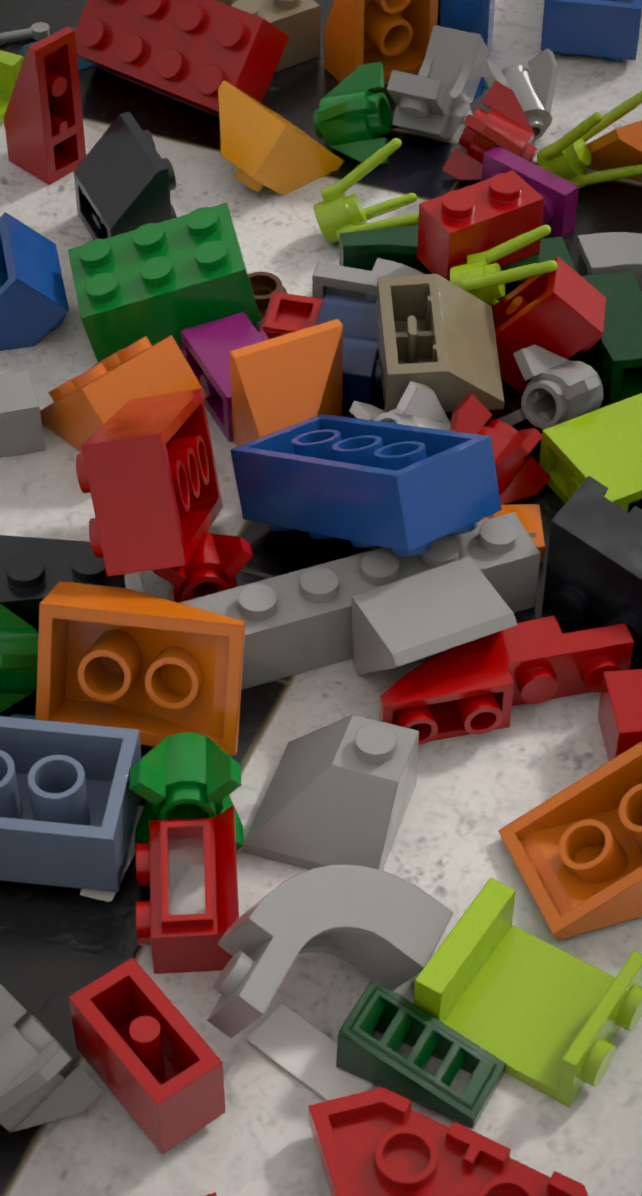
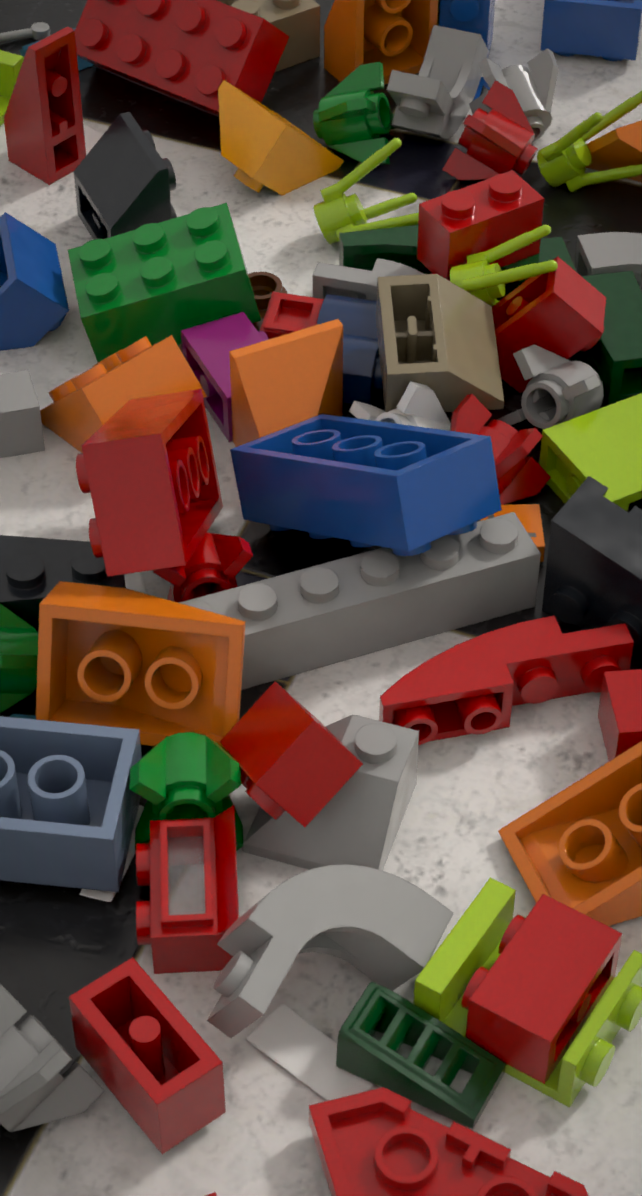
(288, 757): none -> red brick
(425, 616): light grey slope -> none
(541, 986): none -> red brick
(558, 194): magenta plate -> none

